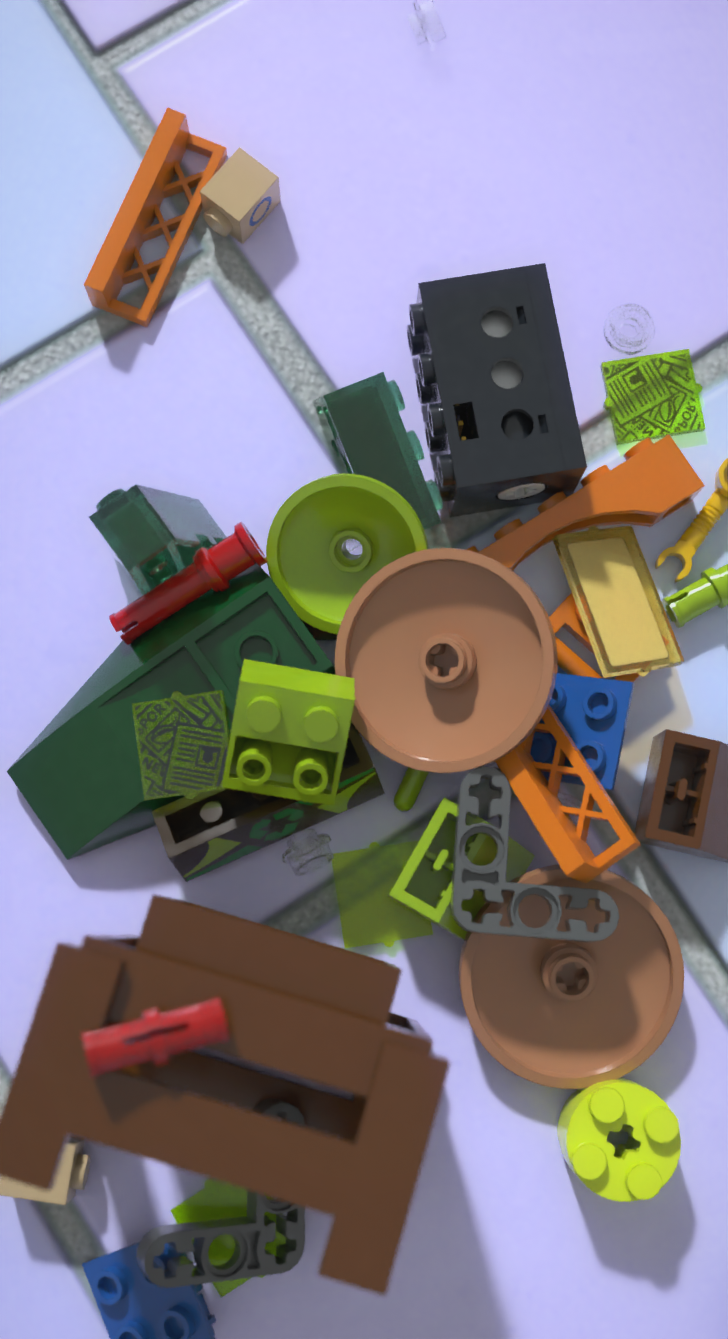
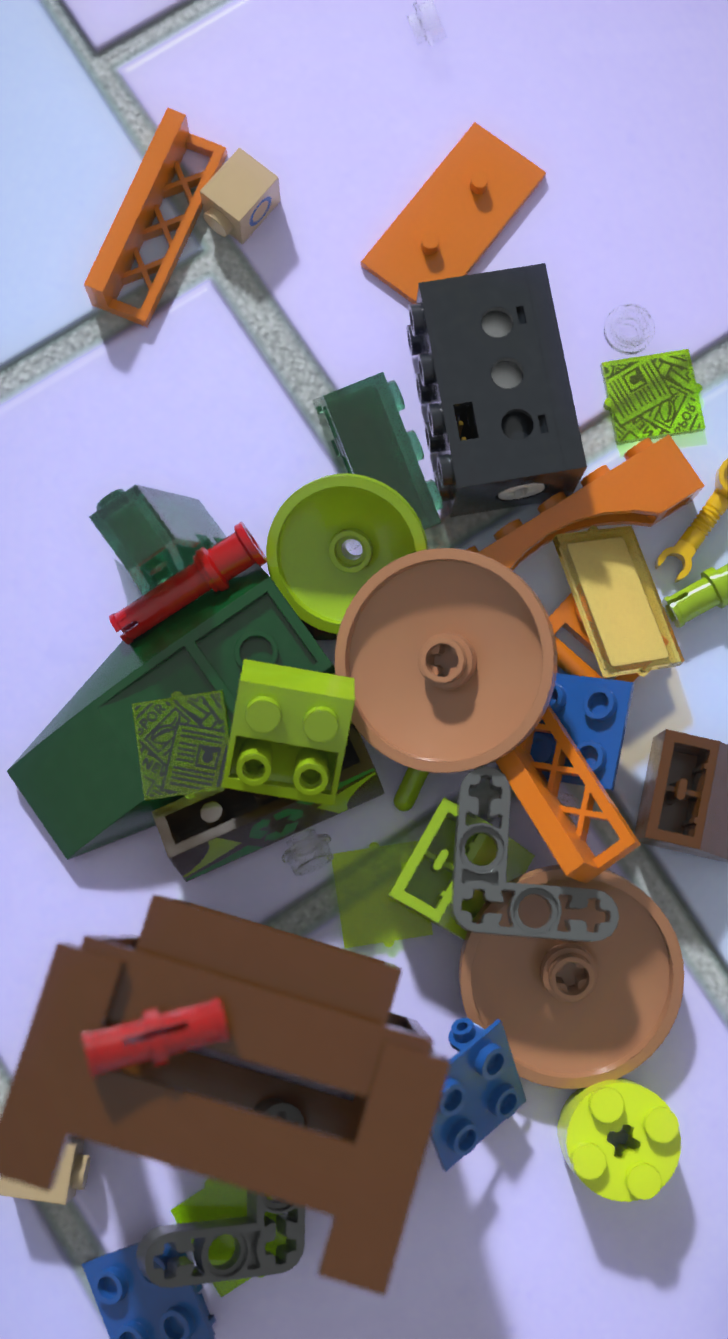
(454, 214): none -> orange piece
(478, 1090): none -> blue hinge

